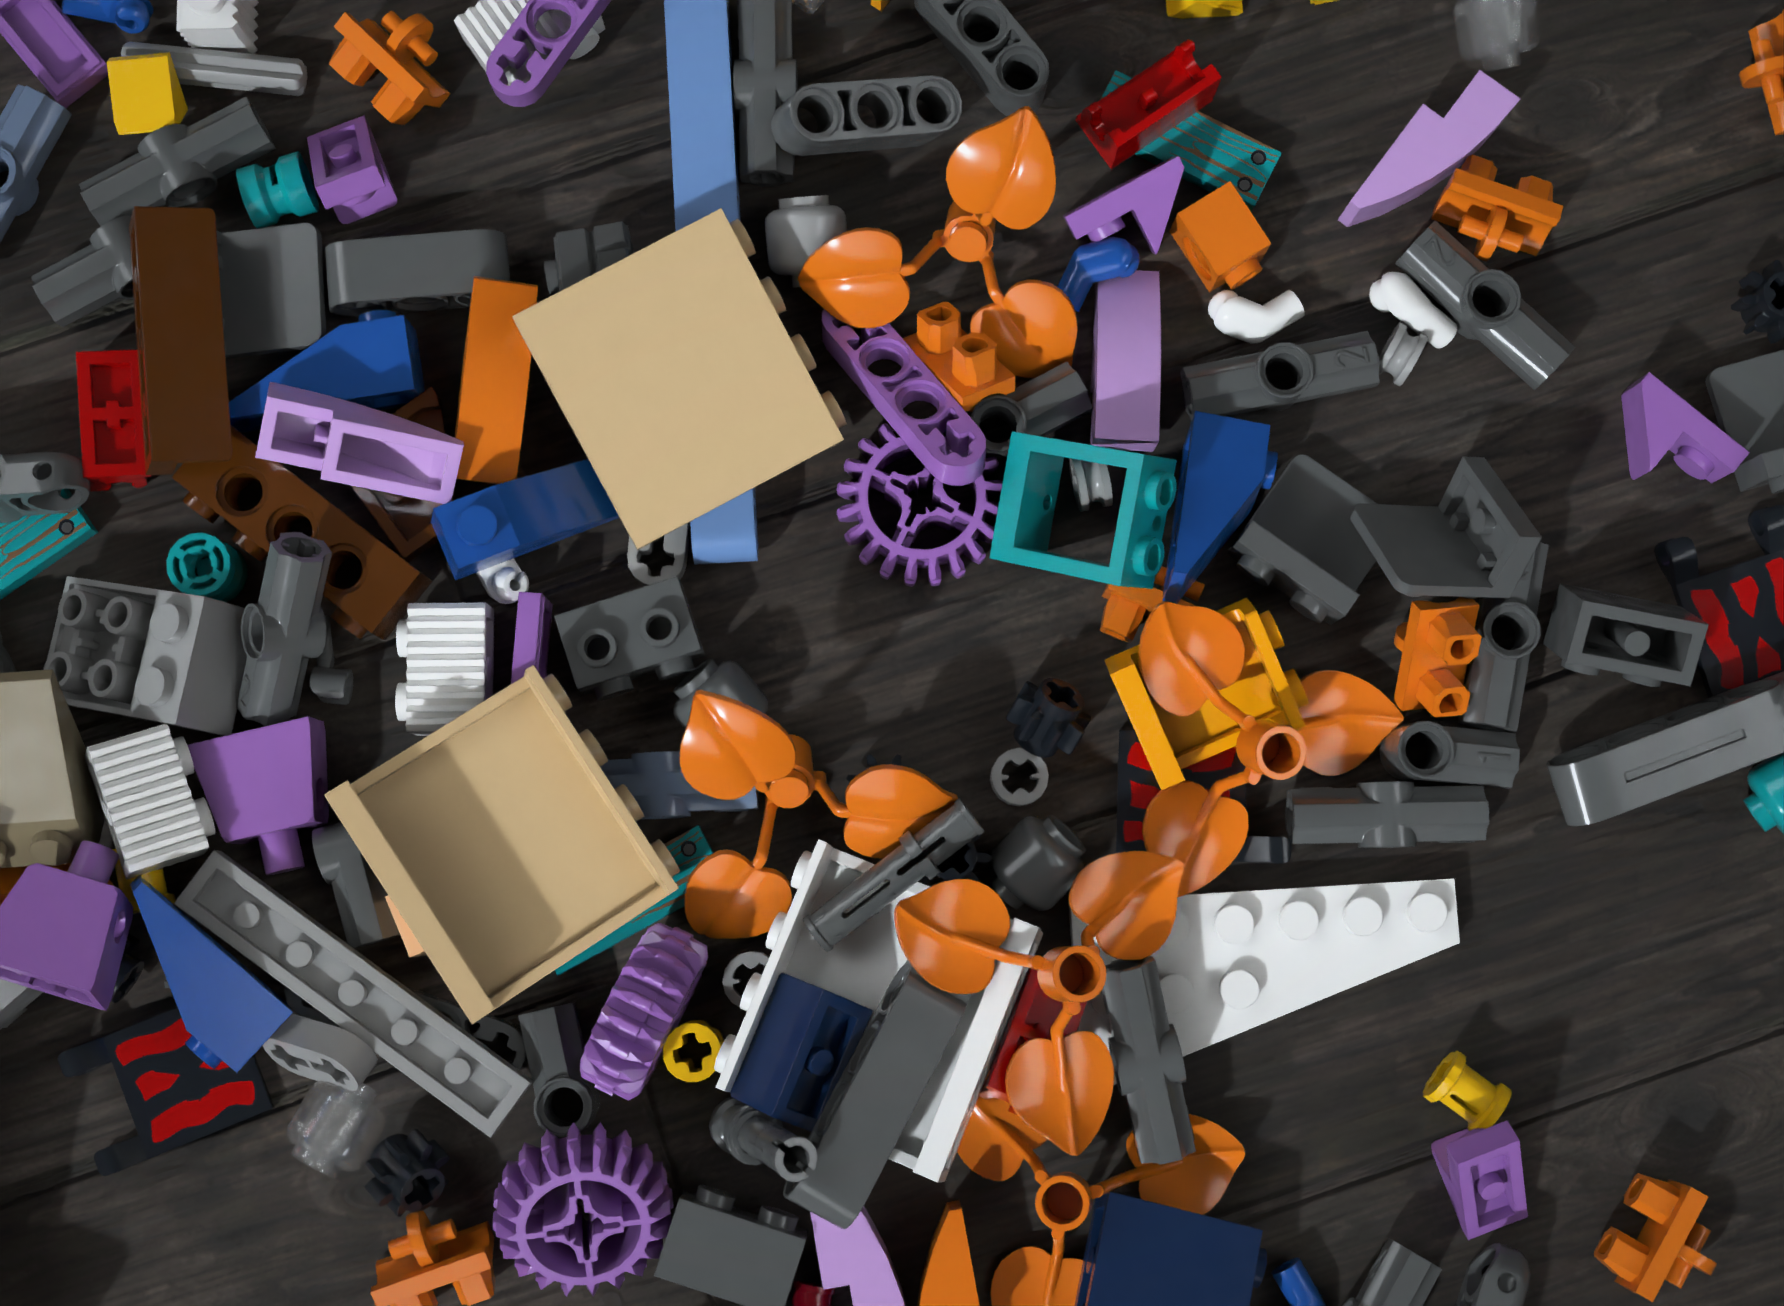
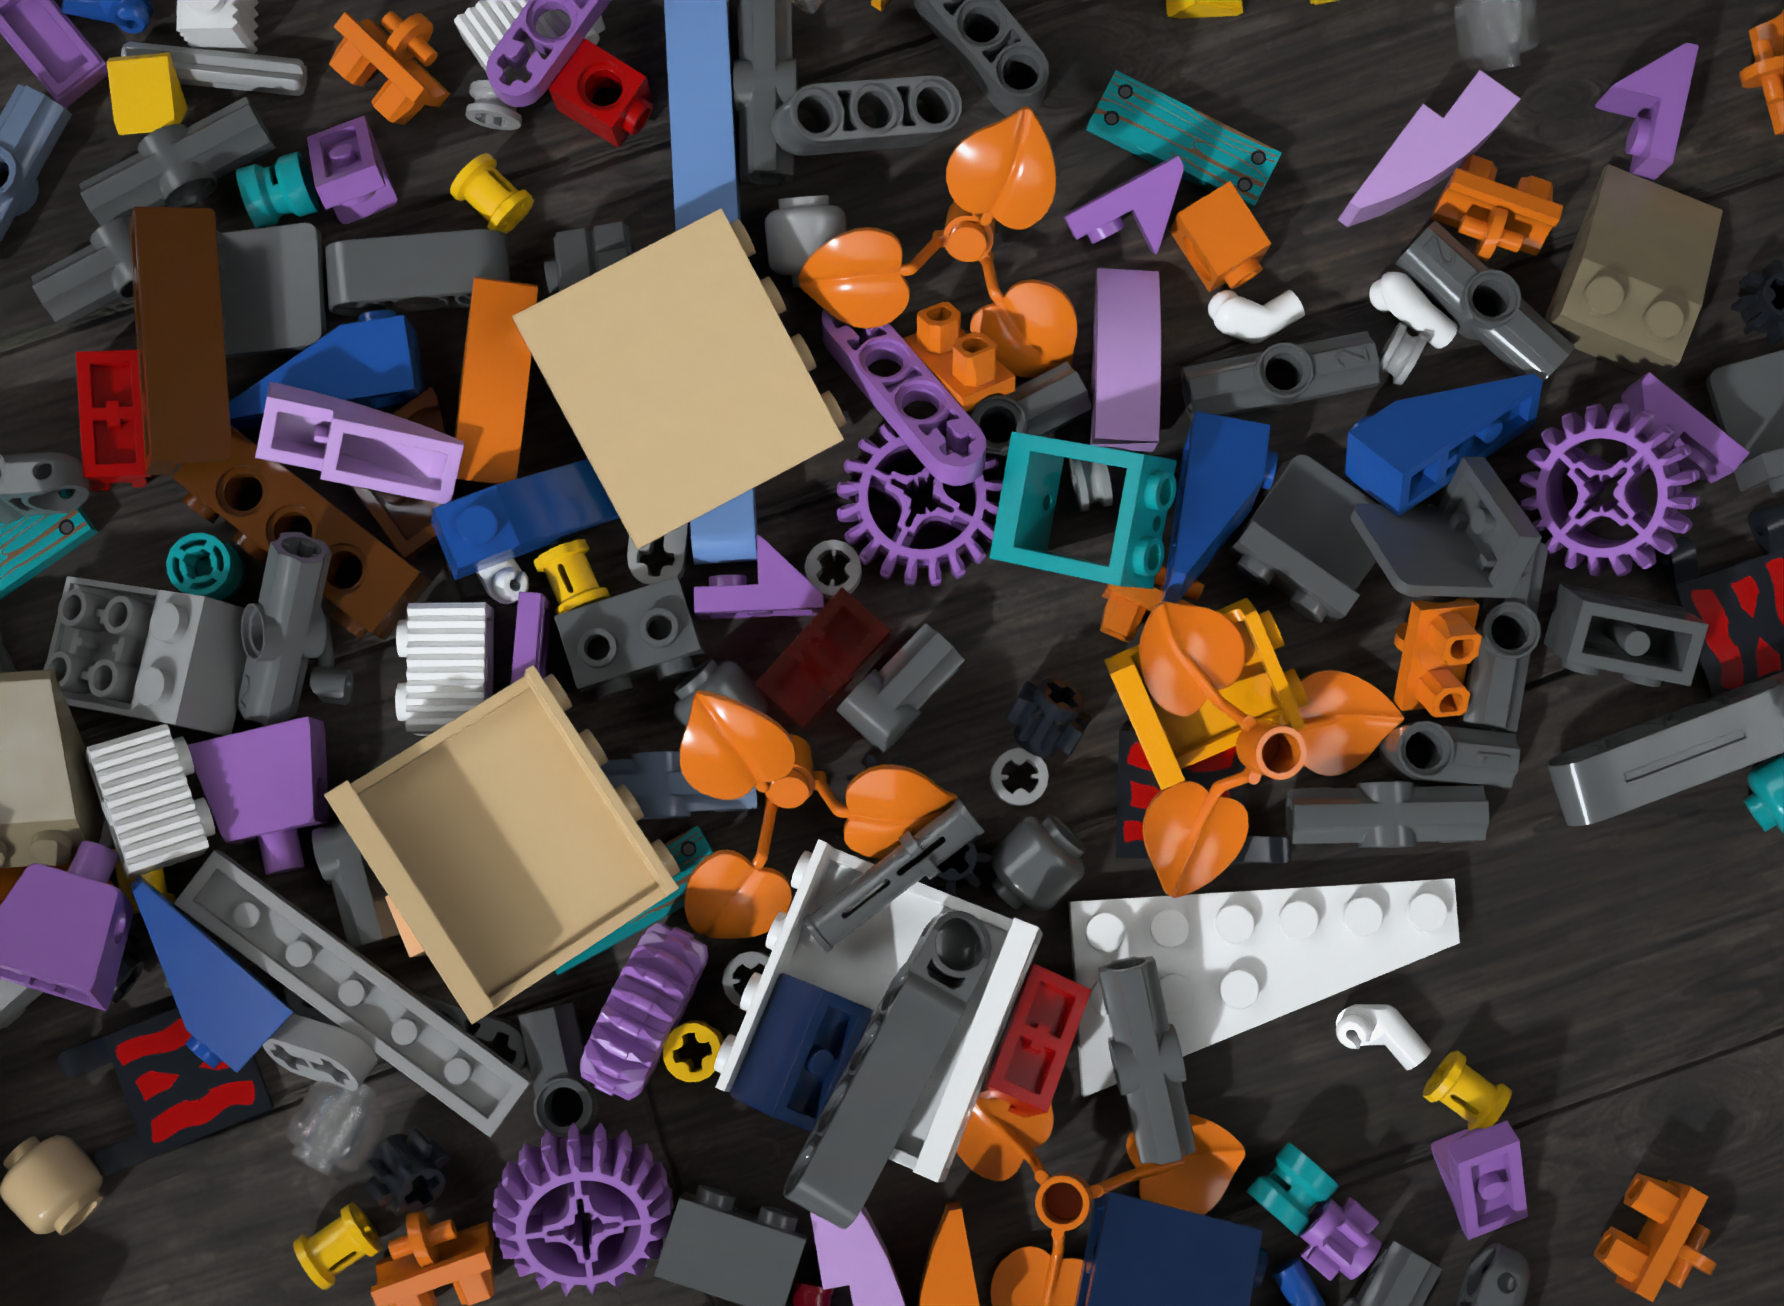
(51, 1184): none -> tan head
(337, 1246): none -> yellow bush
(490, 110): none -> light grey bush
(491, 194): none -> yellow bush
(570, 576): none -> yellow bush
(586, 74): none -> red brick
(760, 1139): dark grey pin -> none
(779, 591): none -> medium lavender slope
(823, 659): none -> clear red brick
(852, 570): none -> light grey bush
(890, 699): none -> dark grey piece
(955, 937): orange plant -> none
(1096, 263): blue arm -> none
(1149, 105): red hinge -> none
(1292, 1188): none -> teal wheel
(1340, 1238): none -> medium lavender gear
(1381, 1026): none -> white arm
(1420, 440): none -> blue slope
(1588, 474): none -> medium lavender gear
(1636, 274): none -> dark tan slope
(1658, 102): none -> medium lavender slope

